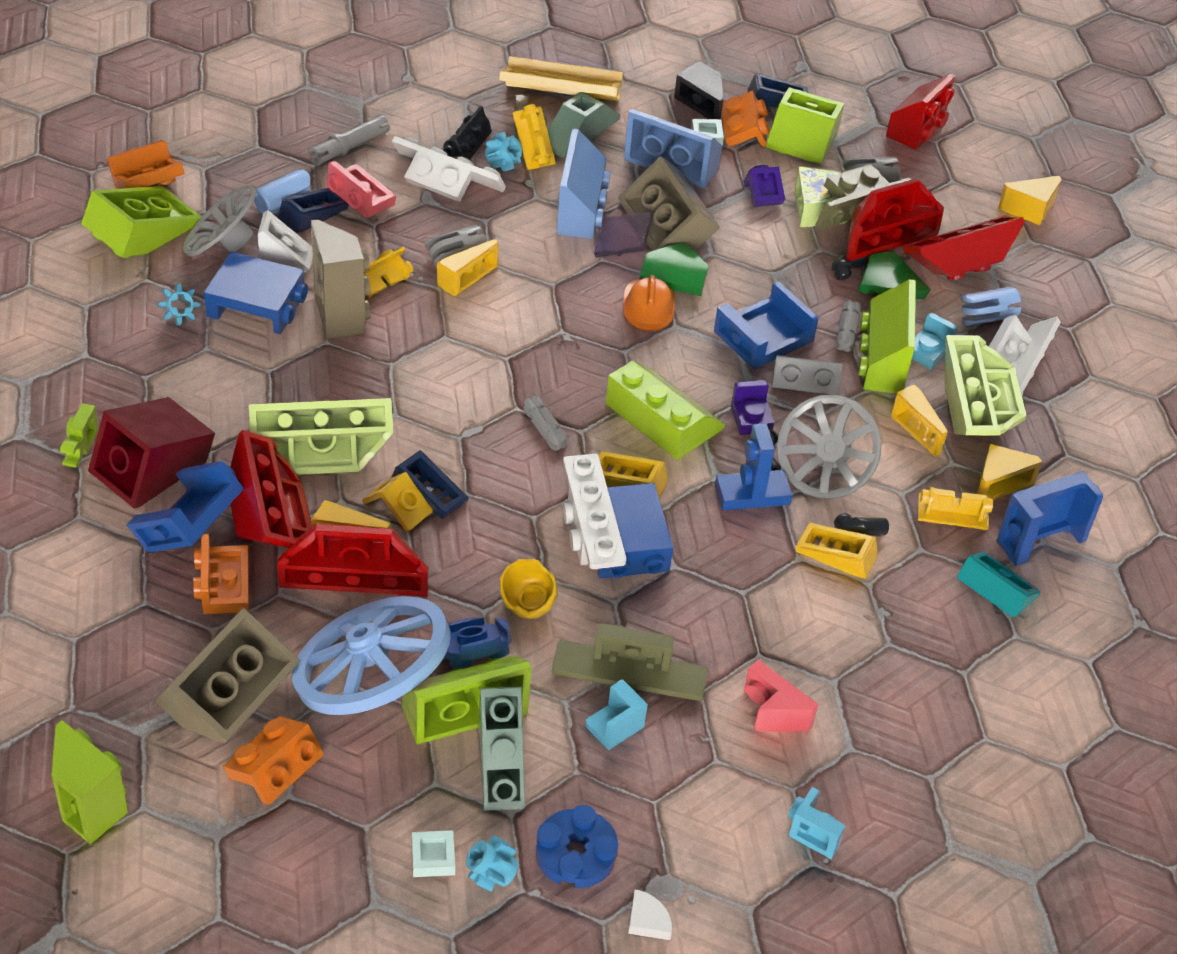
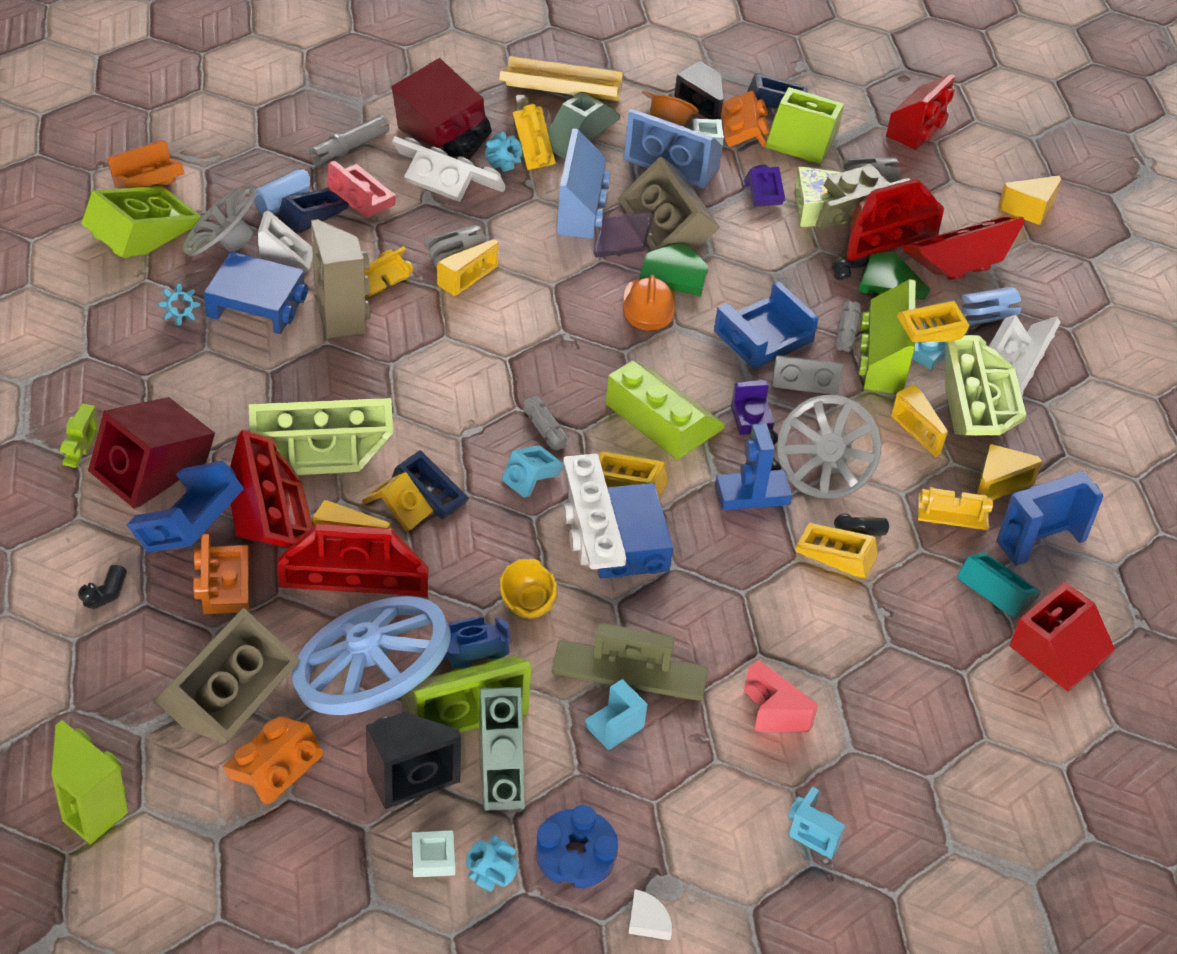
(110, 590): none -> black arm
(411, 757): none -> black slope
(436, 104): none -> dark red slope
(528, 466): none -> medium azure bracket
(671, 108): none -> orange piece
(948, 312): none -> yellow slope
(1063, 636): none -> red slope

